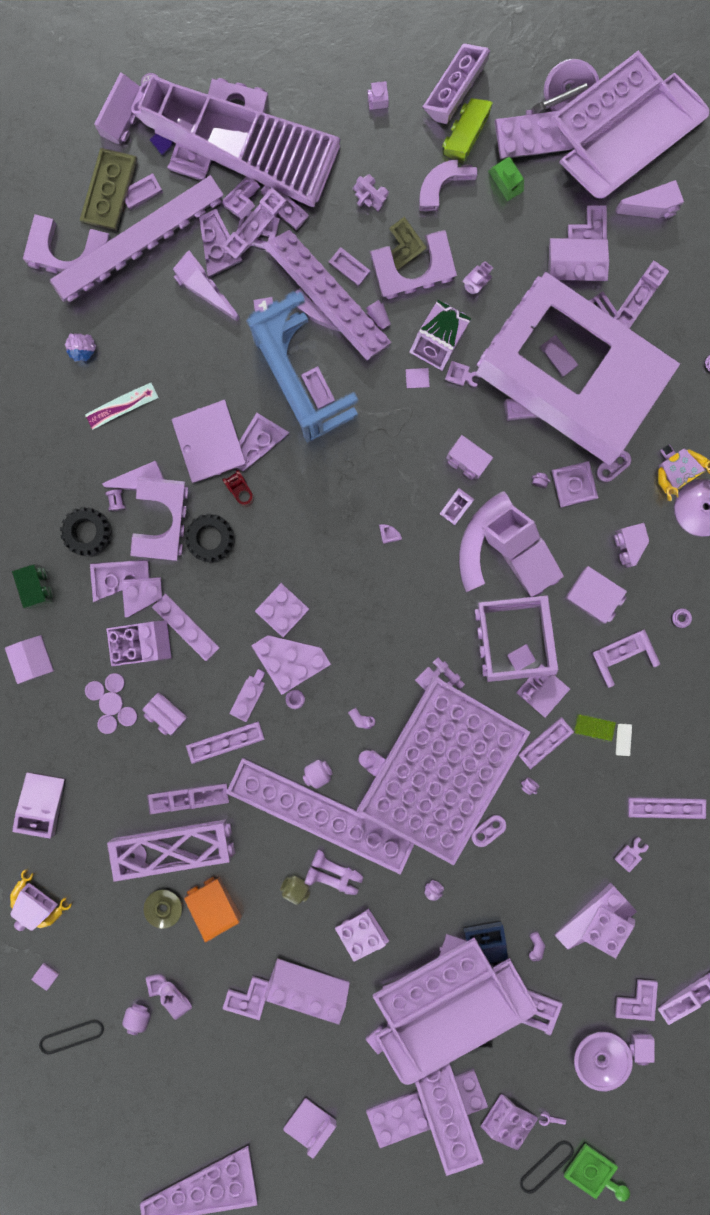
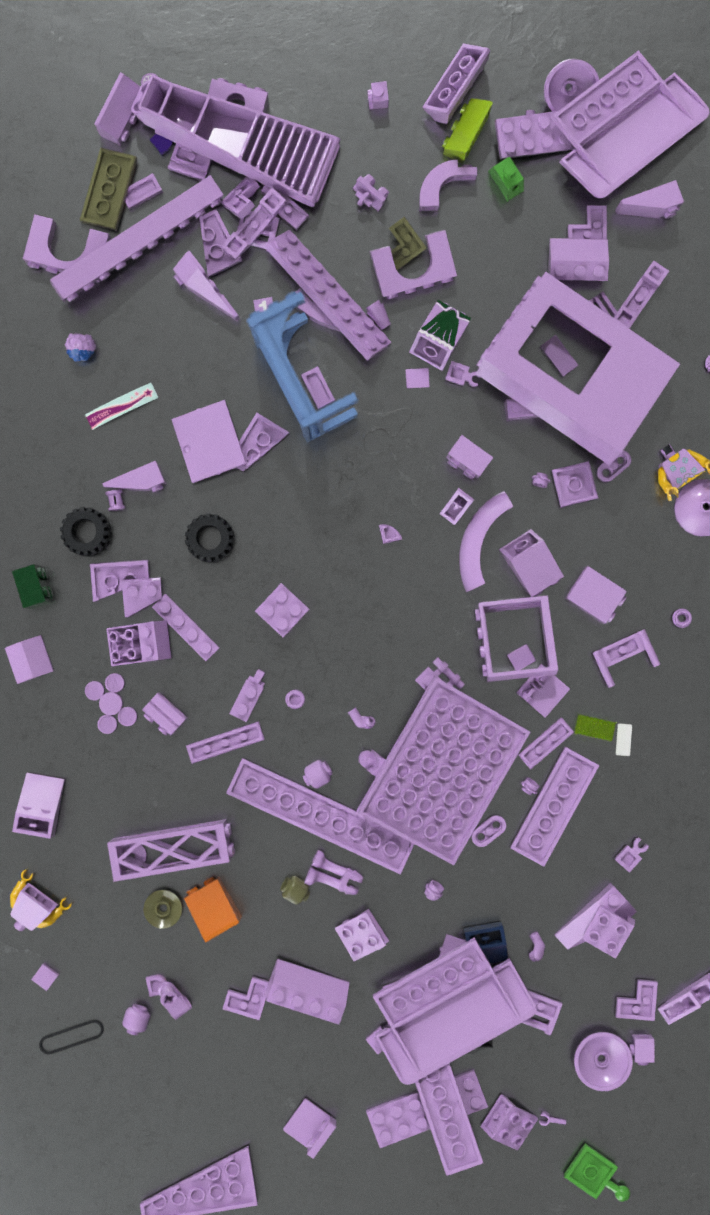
(167, 544): lavender arch -> none
(187, 798): lavender slope -> none
(237, 485): dark red piece -> none
(289, 661): lavender brick -> none
(349, 266): lavender tile -> none
(478, 278): lavender hips -> none
(511, 532): lavender piece -> none
(541, 1161): black piece -> none
(542, 106): flat silver piece -> none
(554, 806): none -> lavender plate
(632, 543): lavender slope -> none
(667, 808): lavender tile -> none

